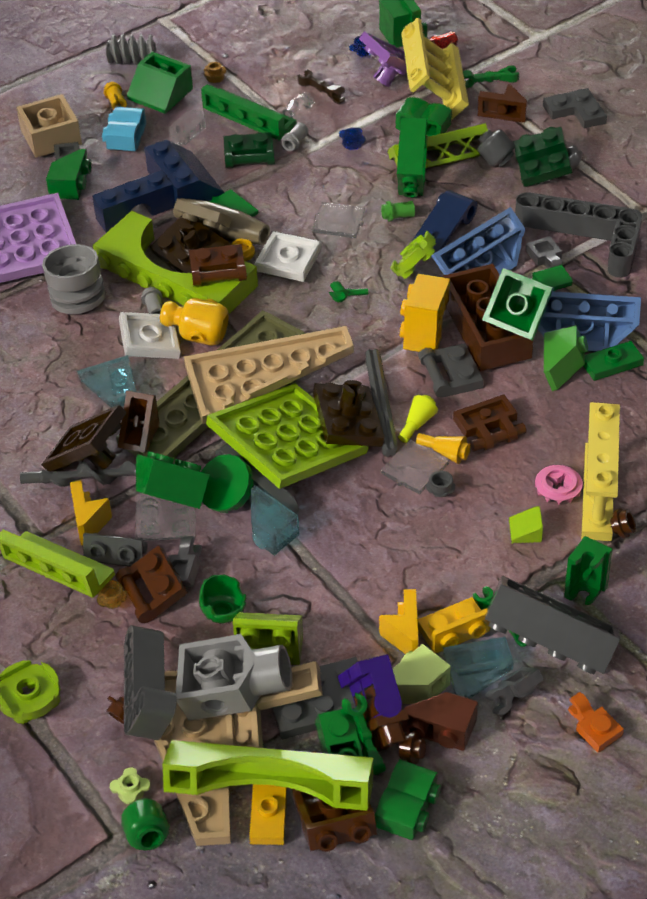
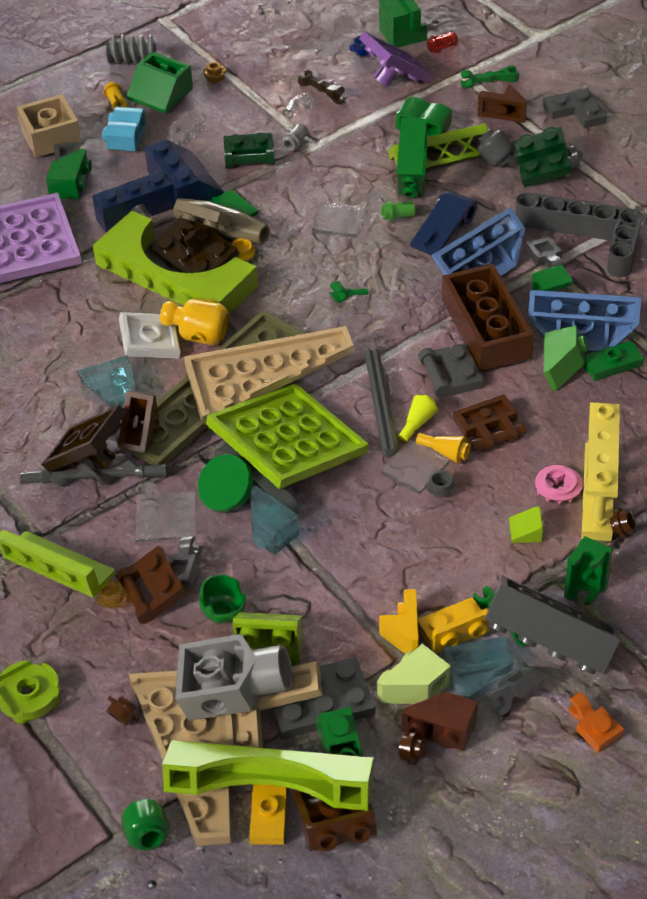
(74, 279): light grey wheel -> none
(90, 515): yellow slope -> none
(113, 549): dark grey hinge -> none
(132, 793): yellowish green plate -> none
(146, 703): dark grey beam -> none
(152, 299): light grey pin -> none
(169, 481): green slope -> none
(217, 264): reddish brown plate -> none
(246, 112): green fence -> none
(288, 256): white plate -> none
(348, 414): dark brown plate -> none
(352, 138): clear blue plate -> none
(364, 732): green piece -> none
(377, 683): dark purple hips -> none
(407, 799): green brick -> none
(419, 249): lime plate -> none
(424, 312): yellow brick -> none
(447, 62): light yellow fence -> none
(517, 304): green slope -> none

